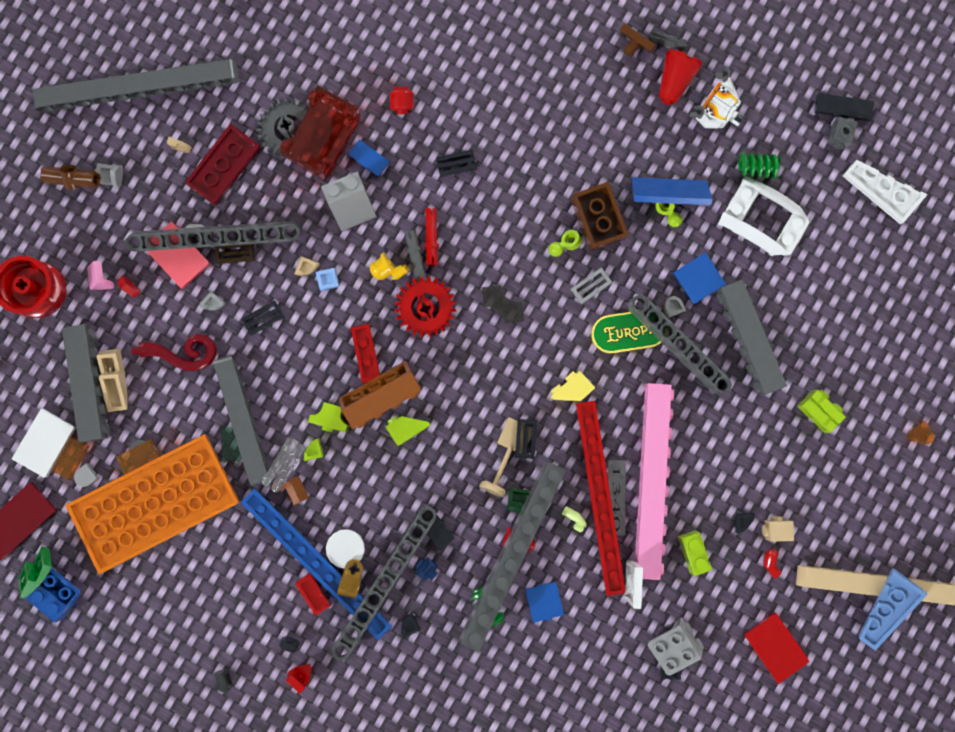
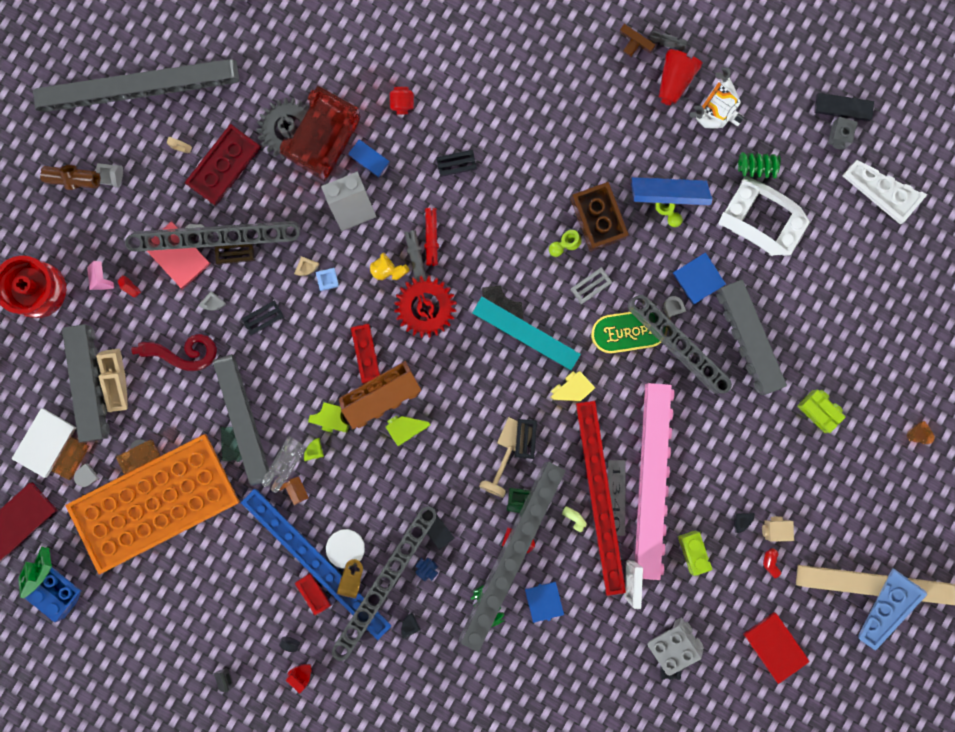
(526, 333): none -> teal tile

